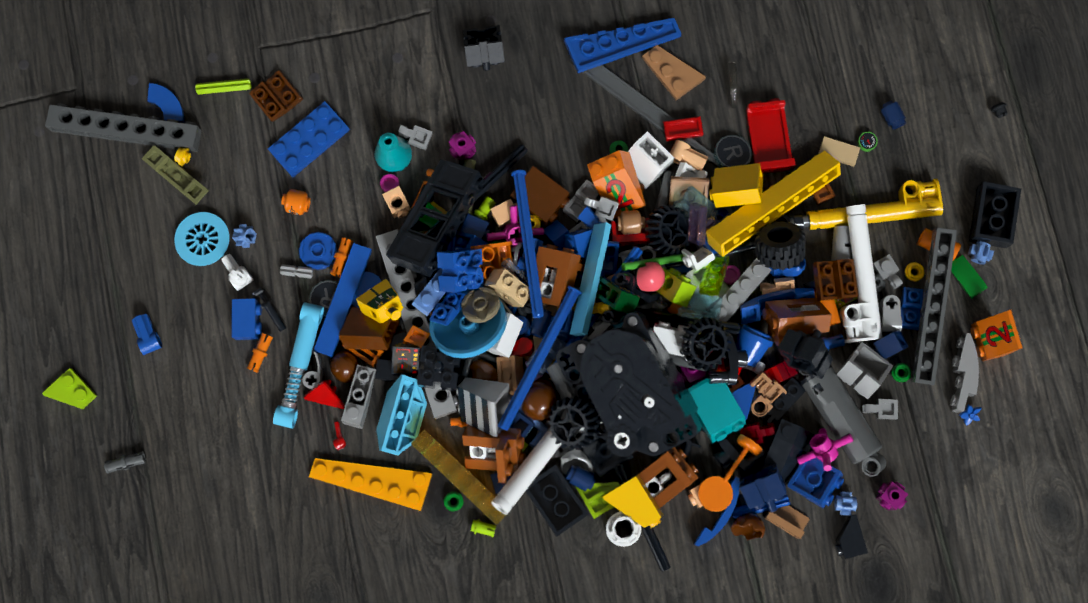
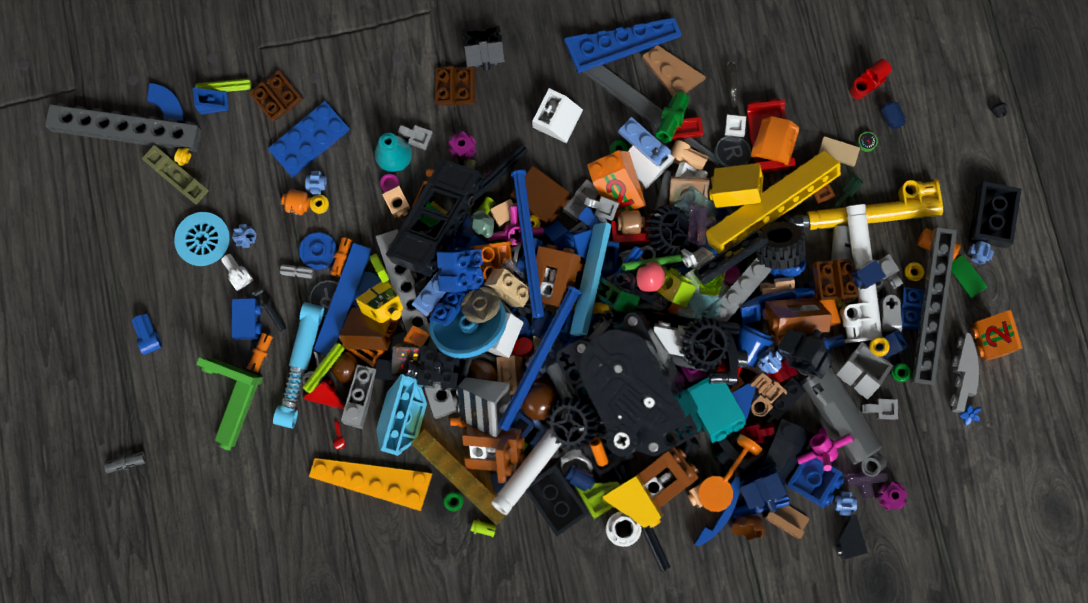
(71, 390): lime wing -> none
(210, 101): none -> blue slope
(239, 401): none -> bright green piece
(315, 182): none -> medium blue gear
(321, 209): none -> yellow plate
(323, 368): none -> lime axle
(379, 268): none -> lime tile
(412, 369): none -> black bush
(455, 85): none -> reddish brown slope
(482, 223): none -> sand green rock
(557, 116): none -> white slope
(599, 452): none -> orange axle
(643, 141): none -> medium blue plate
(672, 117): none -> green piece
(730, 256): none -> black tile
(735, 125): none -> white tile
(770, 361): none -> medium blue gear
(776, 140): none -> orange slope
(849, 190): none -> clear green axle
(864, 482): none -> clear purple tile
(867, 274): none -> dark blue brick
(871, 79): none -> red piece
(879, 340): none -> yellow plate

